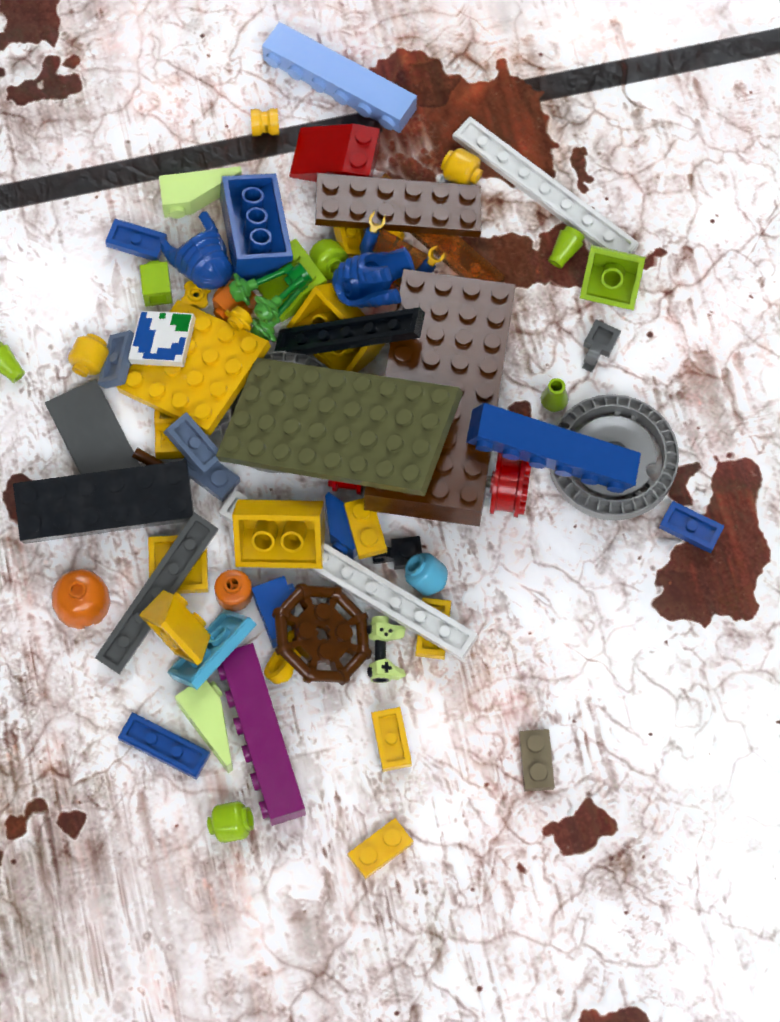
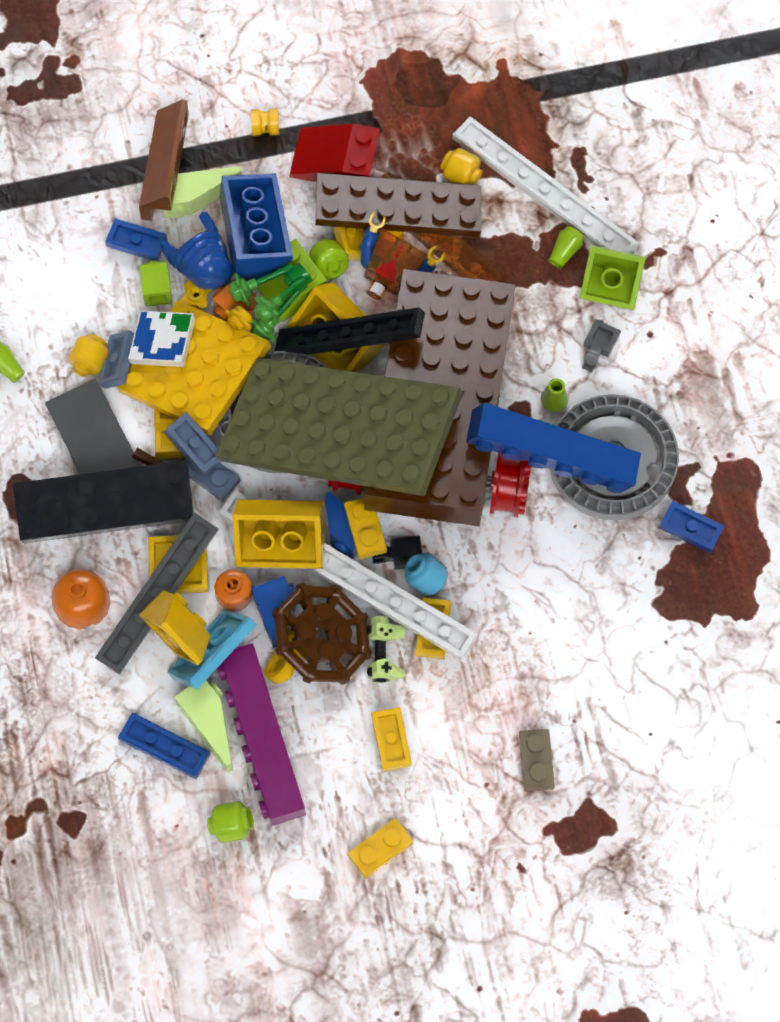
(164, 159): none -> dark orange slope
(339, 77): light blue brick -> none
(368, 277): blue hair -> none

